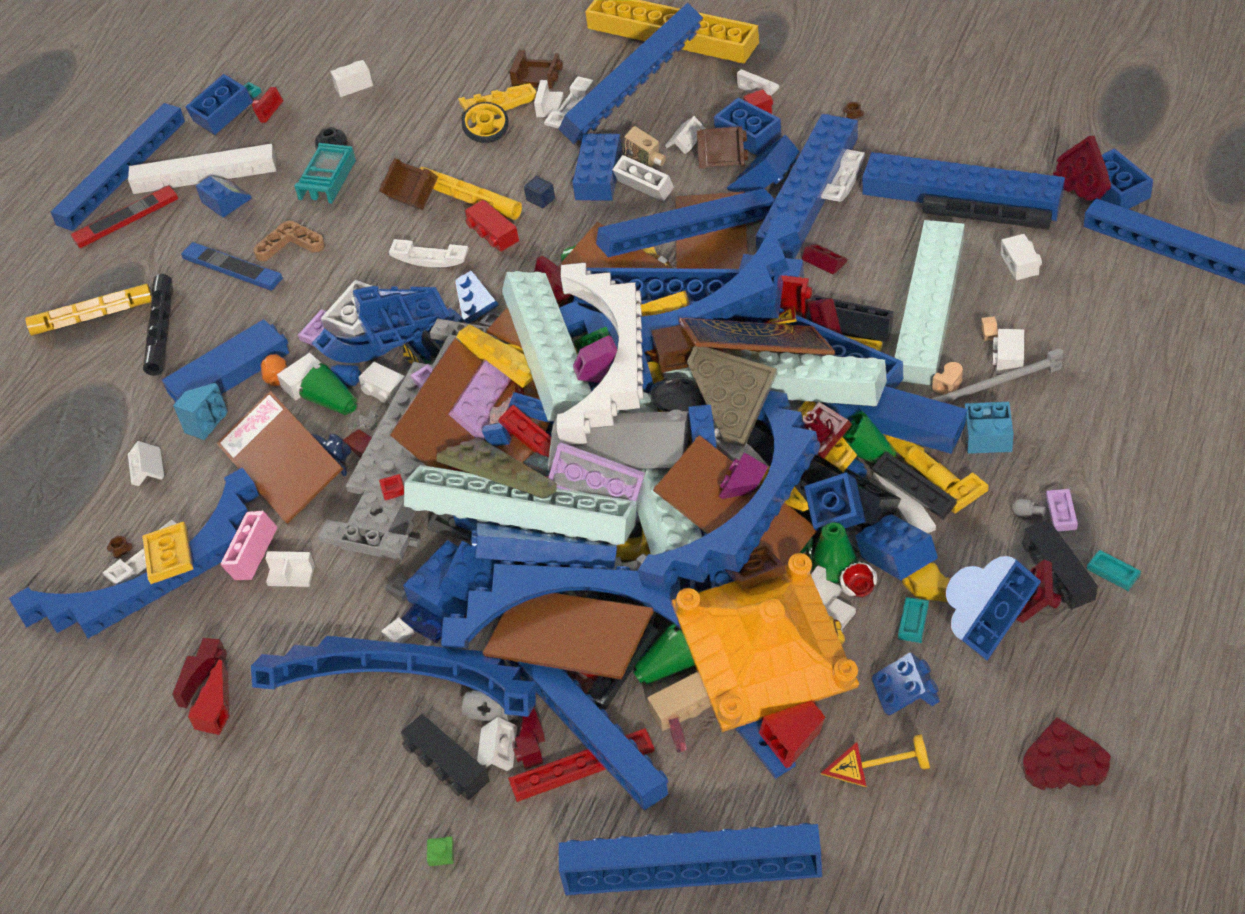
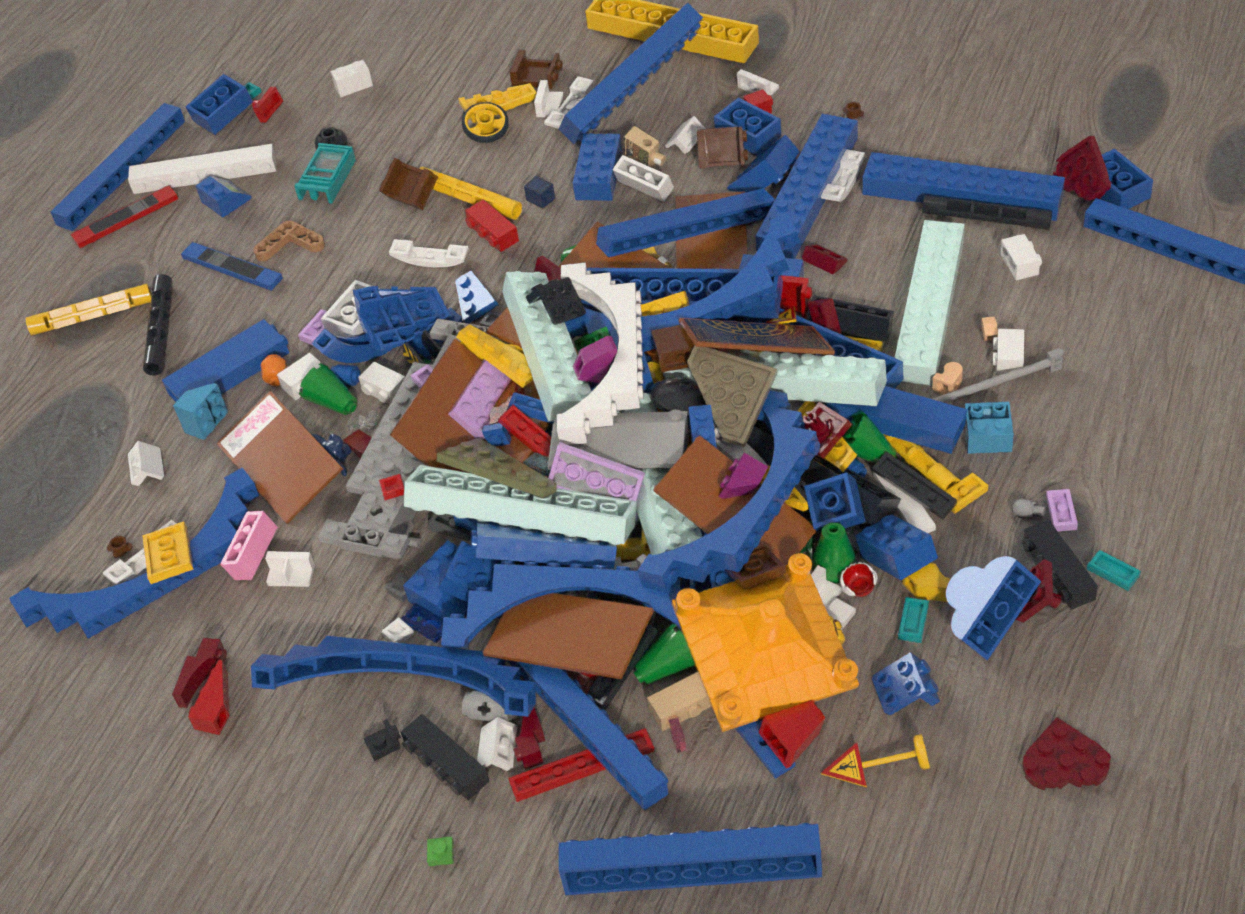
(383, 741): none -> black bracket
(558, 299): none -> black bracket

